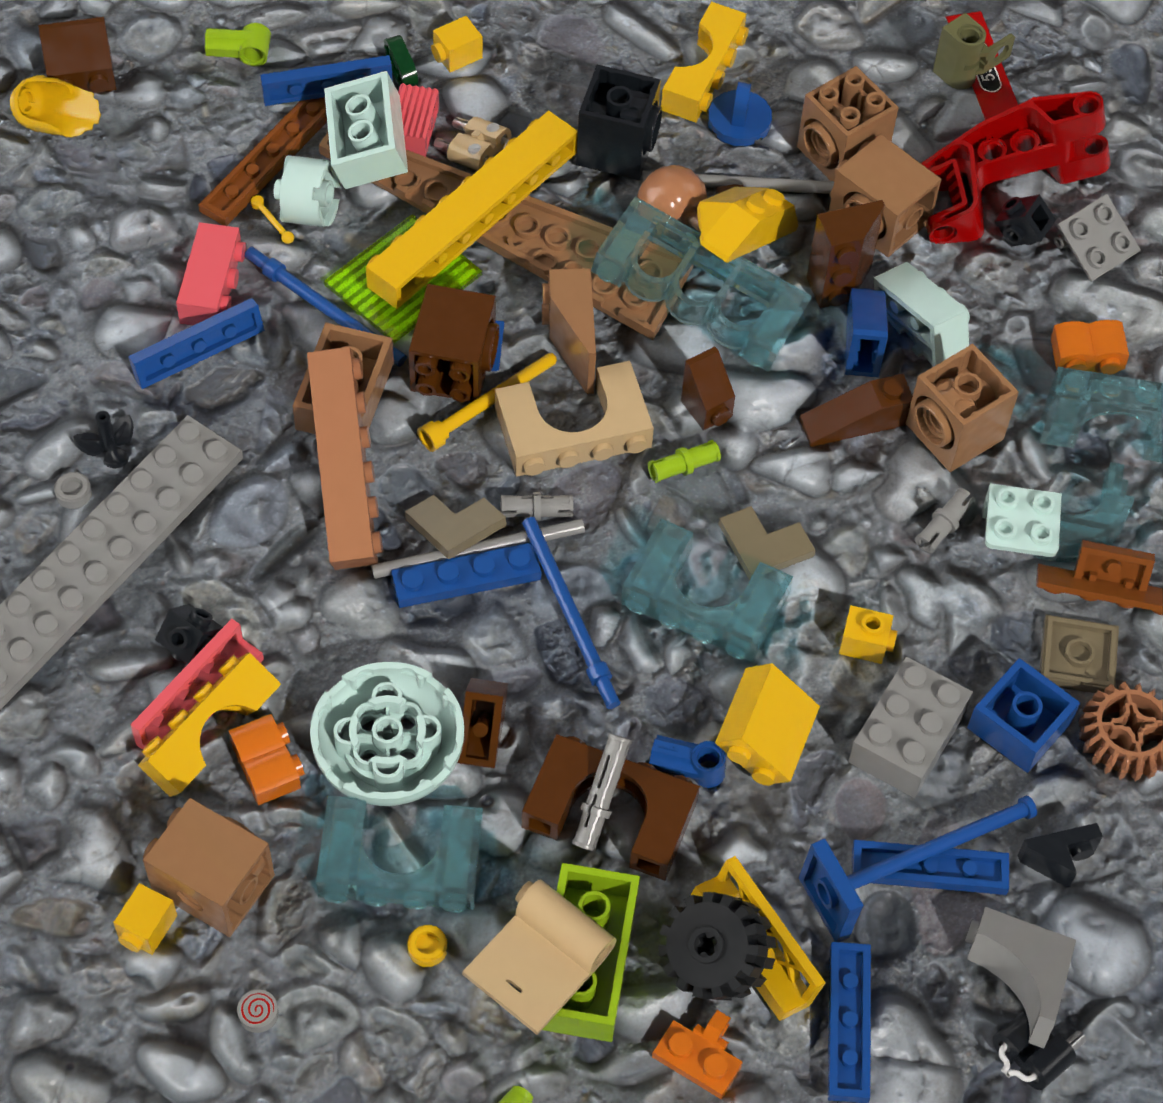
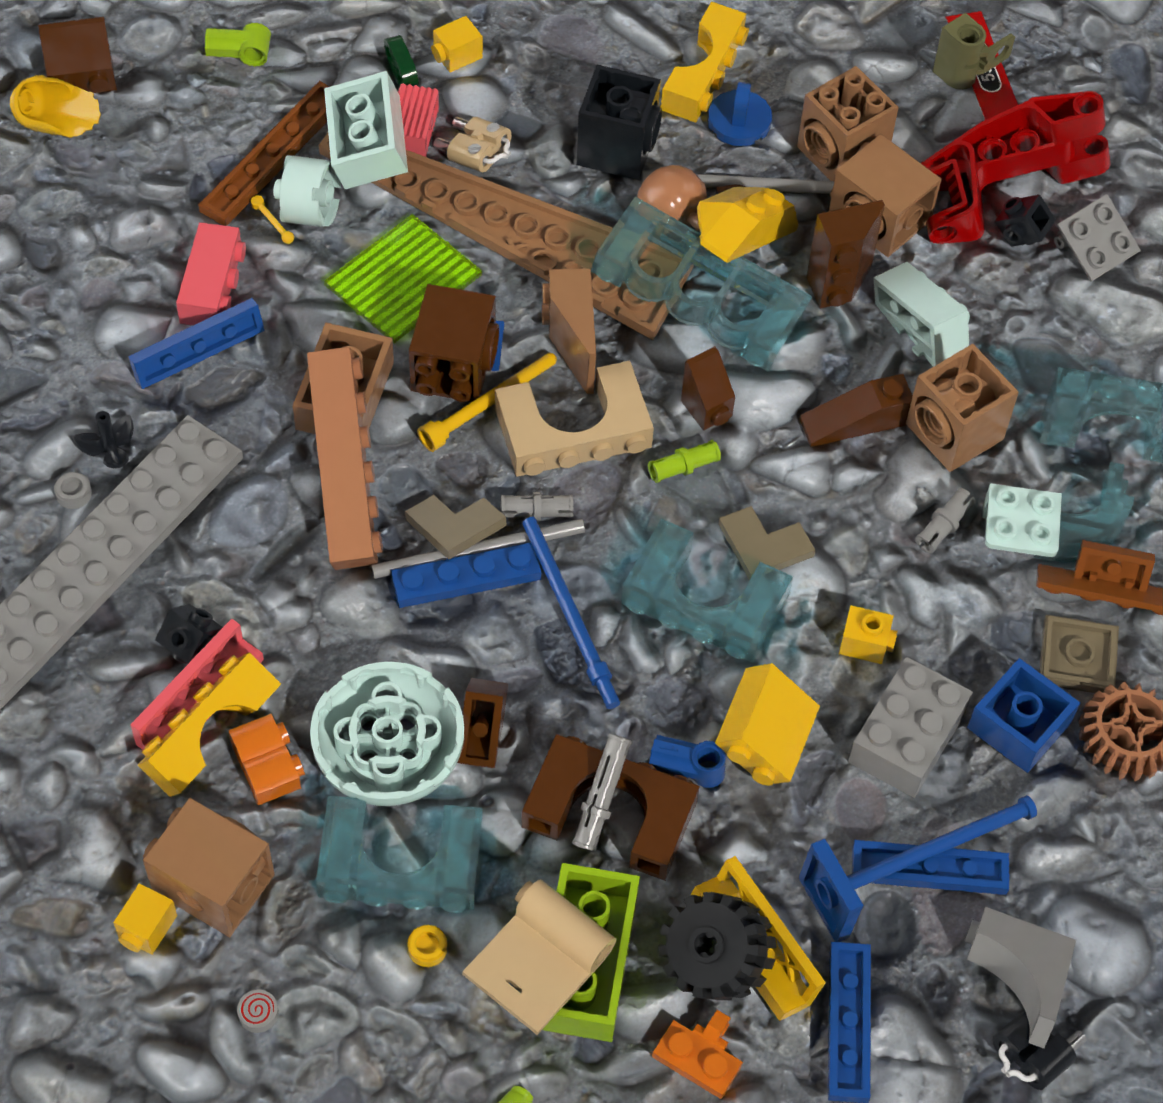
(277, 271): blue bar -> none
(310, 81): blue plate -> none
(471, 209): yellow brick -> none
(865, 332): blue slope -> none
(1054, 852): black slope -> none
(1090, 346): orange brick -> none

